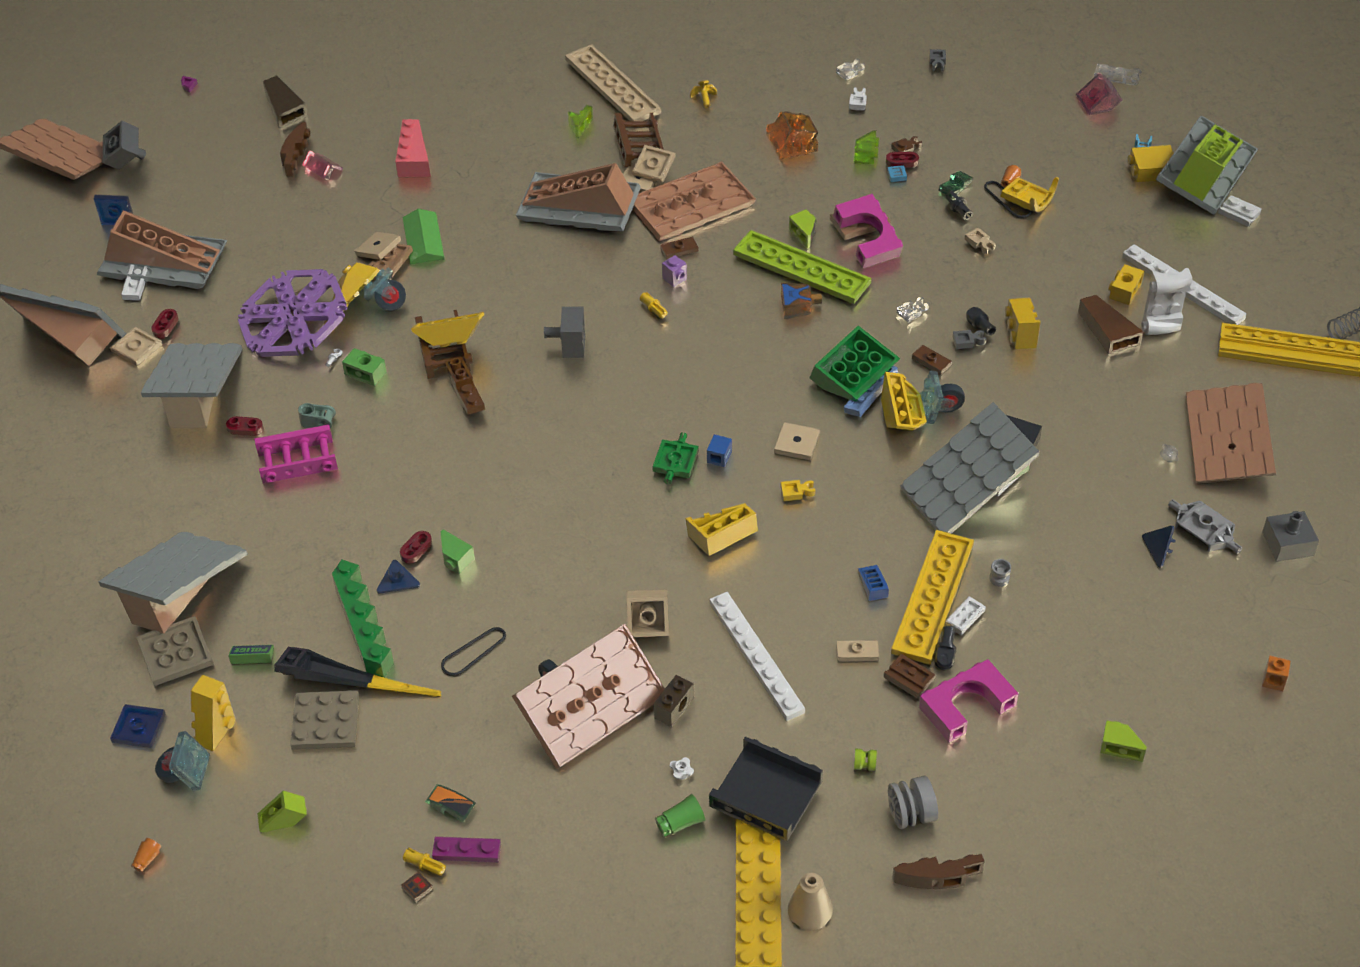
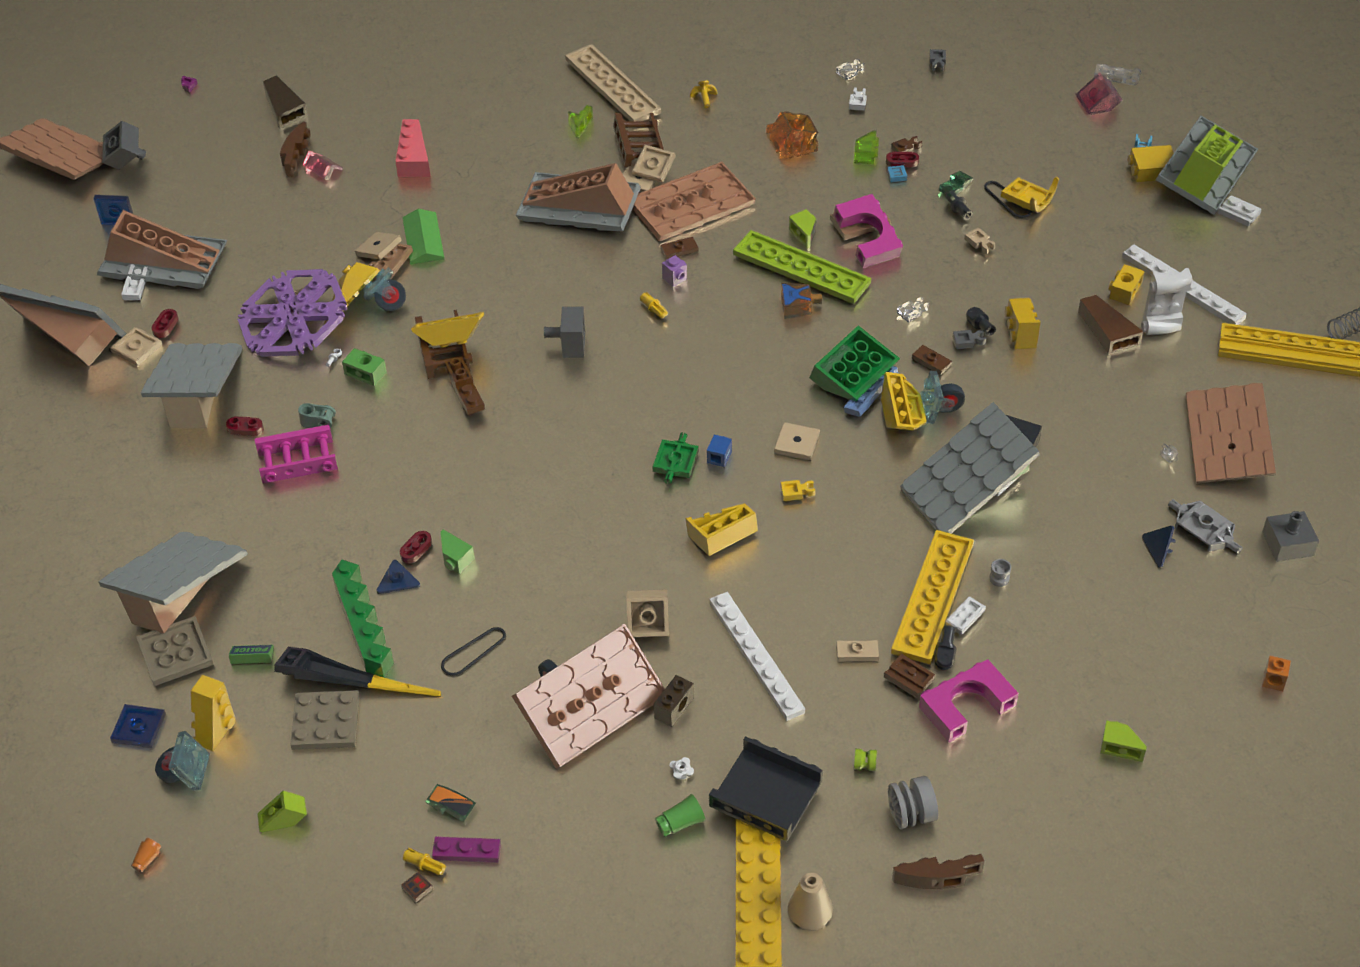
(873, 593): blue slope -> none
(1011, 173): orange cone -> none

